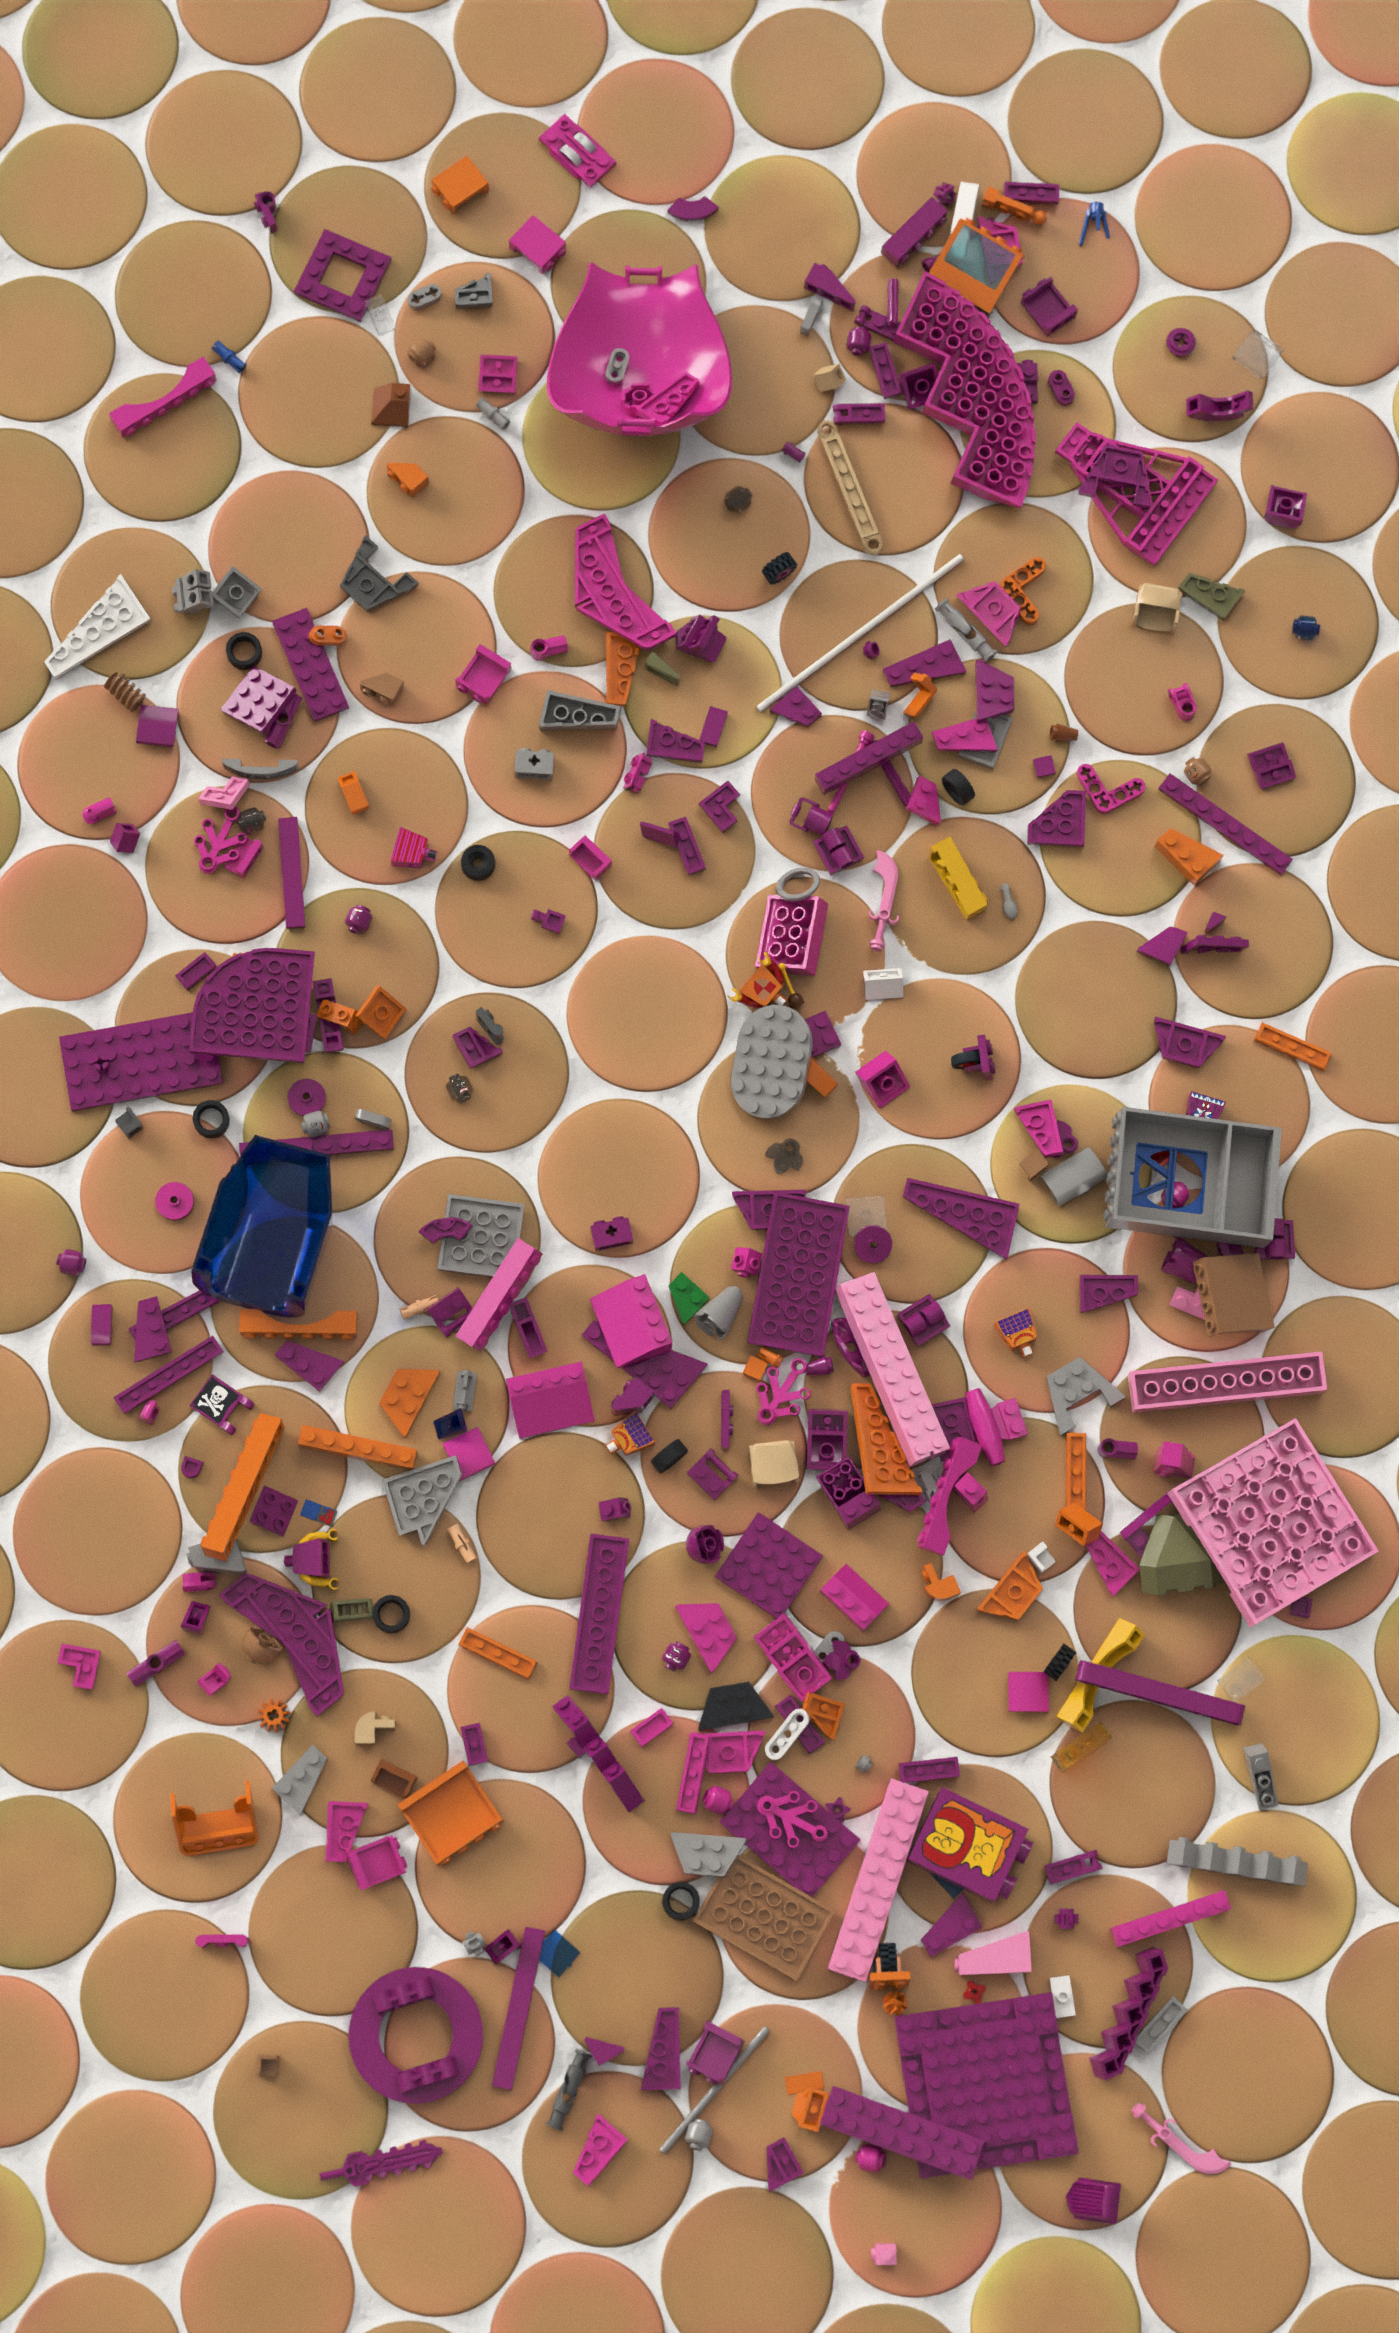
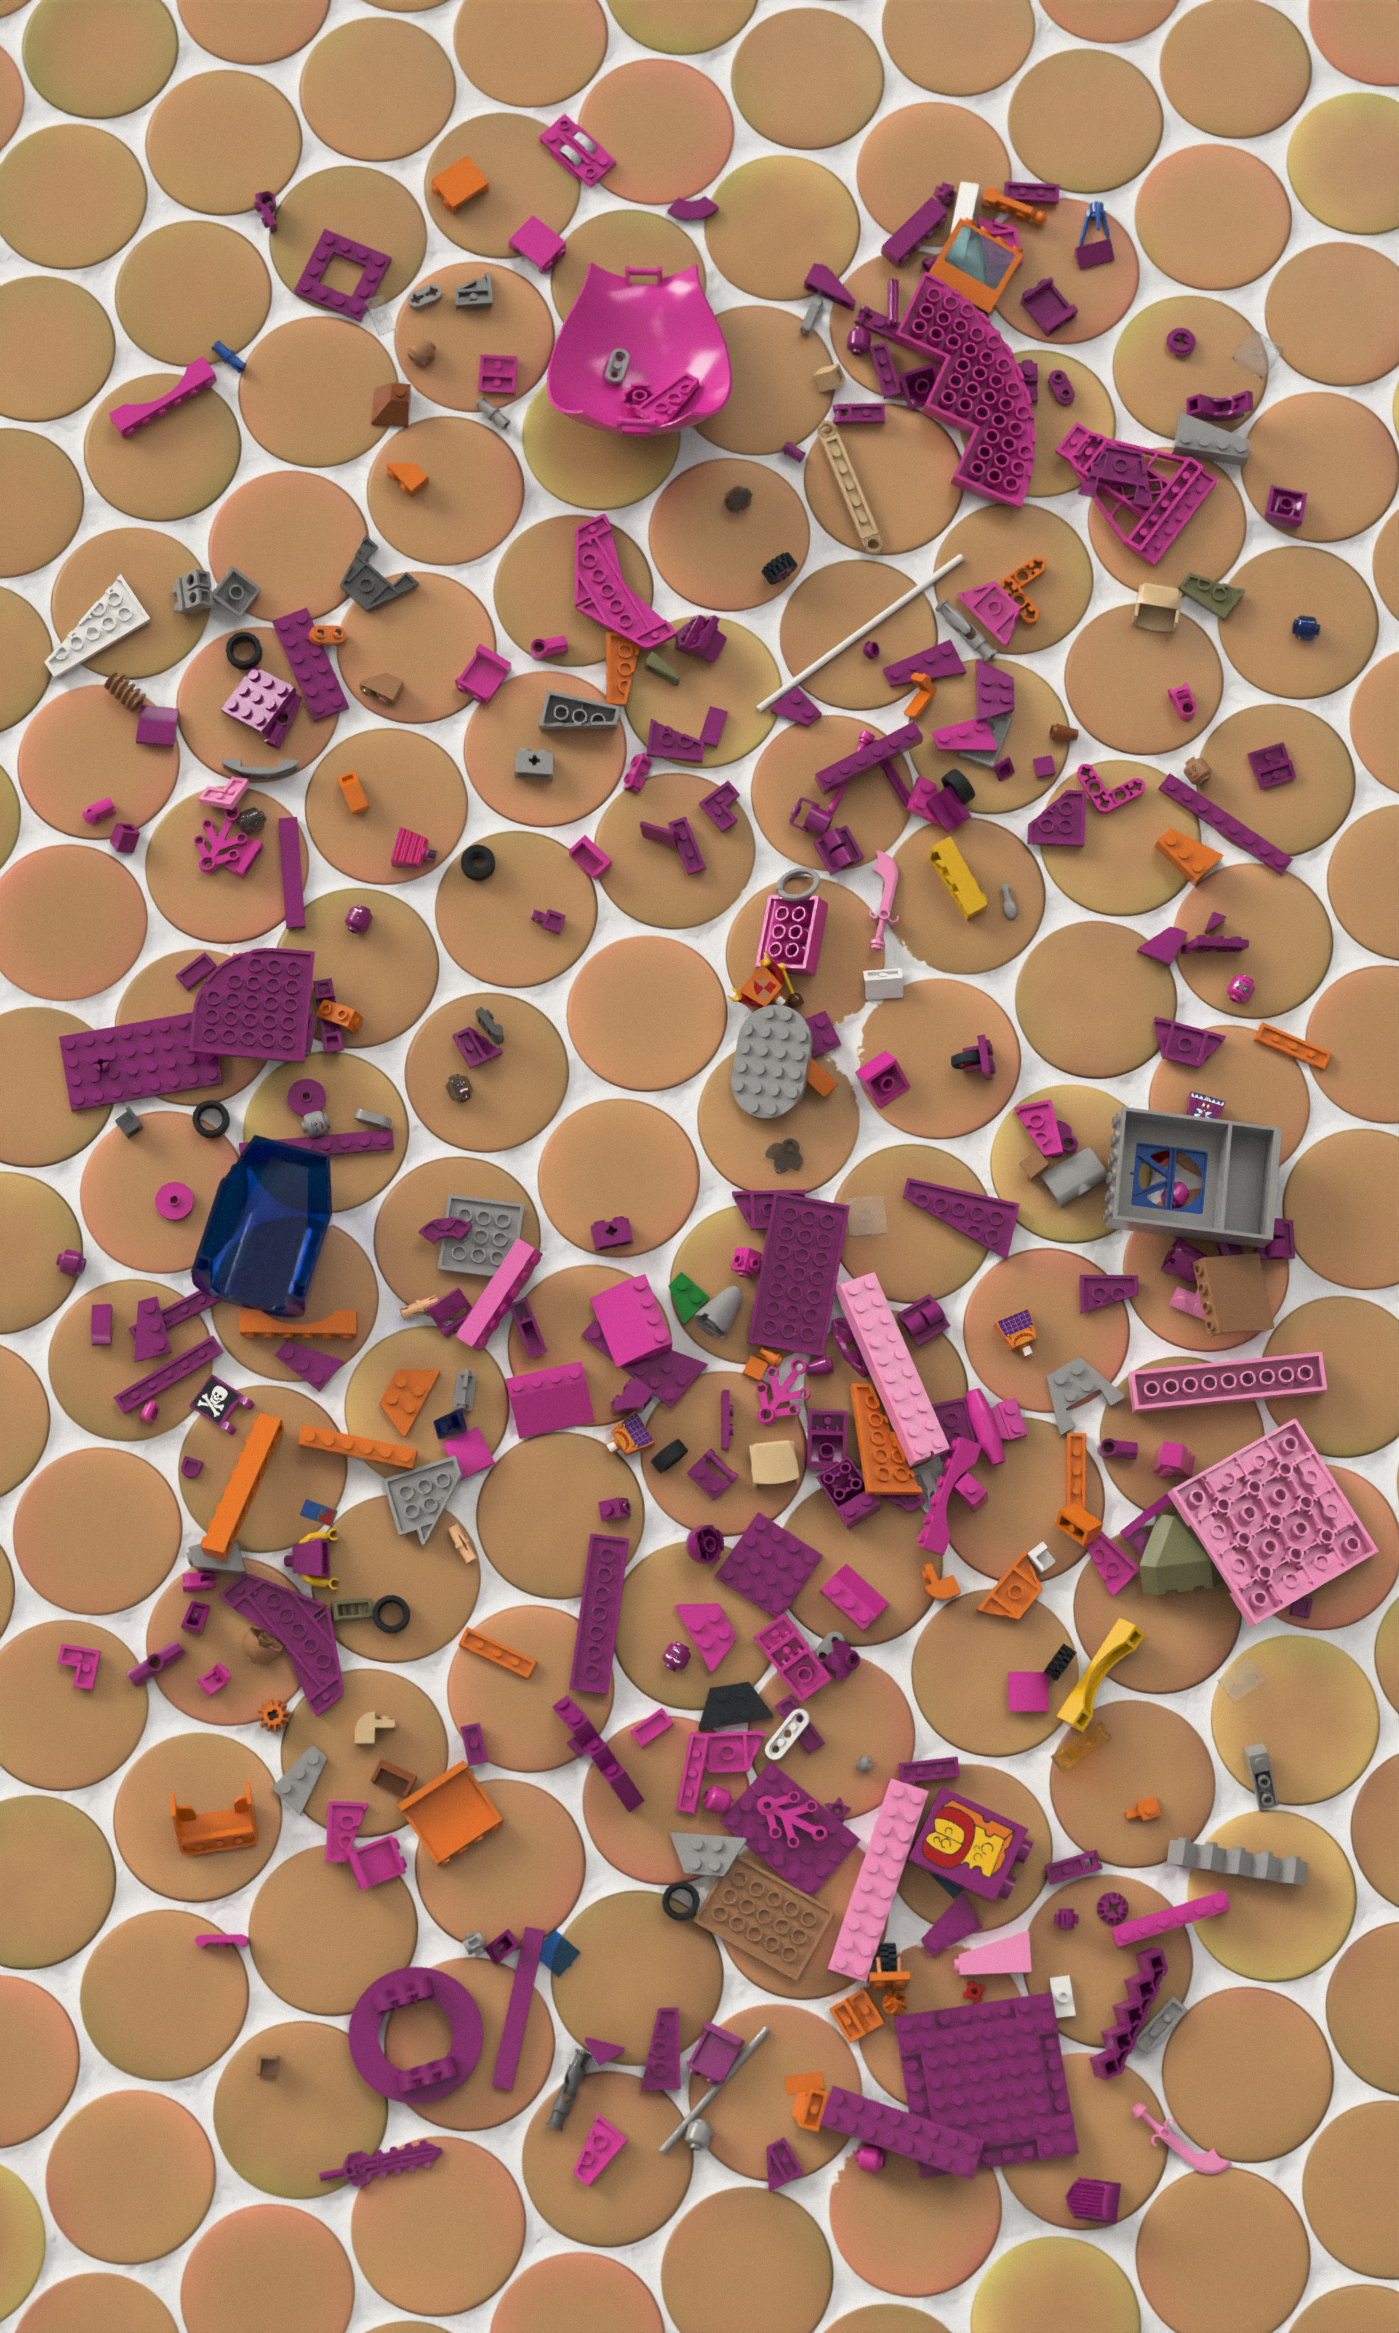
(273, 1511): magenta hinge -> none
(380, 1012): orange plate -> none
(824, 1713): orange wing -> none
(857, 2015): none -> orange slope
(871, 1234): magenta plate -> none
(878, 704): light grey slope -> none
(884, 2254): bright pink brick -> none
(948, 809): none -> magenta panel
(1003, 768): none -> magenta slope
(1094, 253): none -> magenta slope
(1111, 1917): none -> magenta gear
(1145, 1809): none -> orange plate
(1160, 1692): magenta beam -> none
(1209, 442): none -> light grey wedge
(1241, 989): none -> dark pink head

